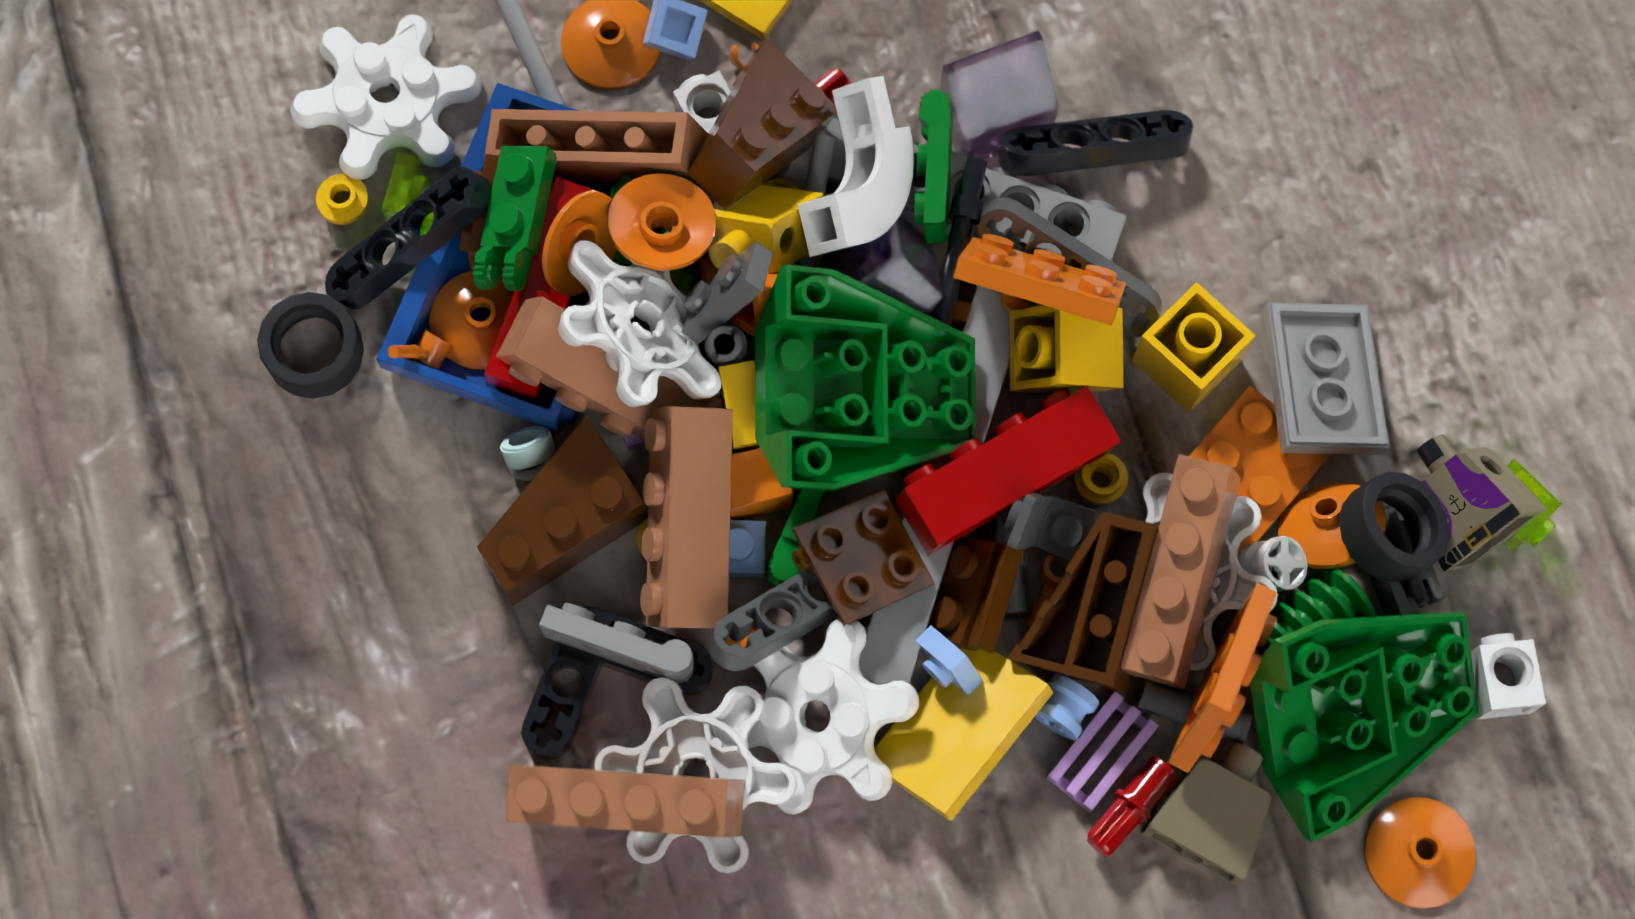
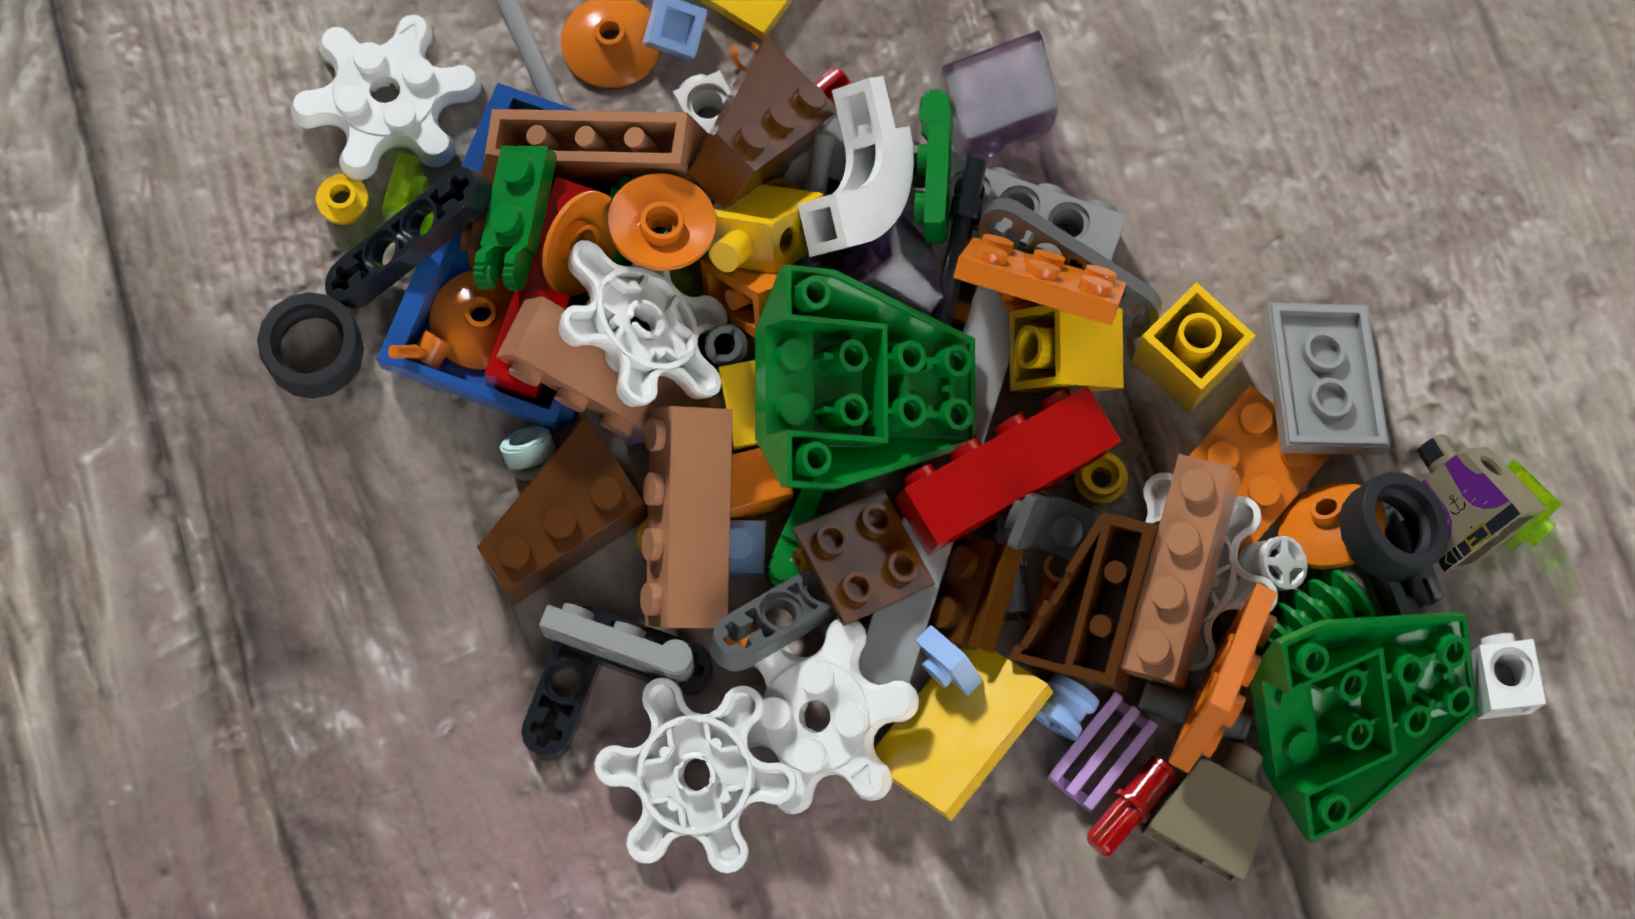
(625, 801): nougat brick -> none
(726, 293): dark grey plate -> none
(1040, 148): black beam -> none
(1401, 871): orange dish -> none

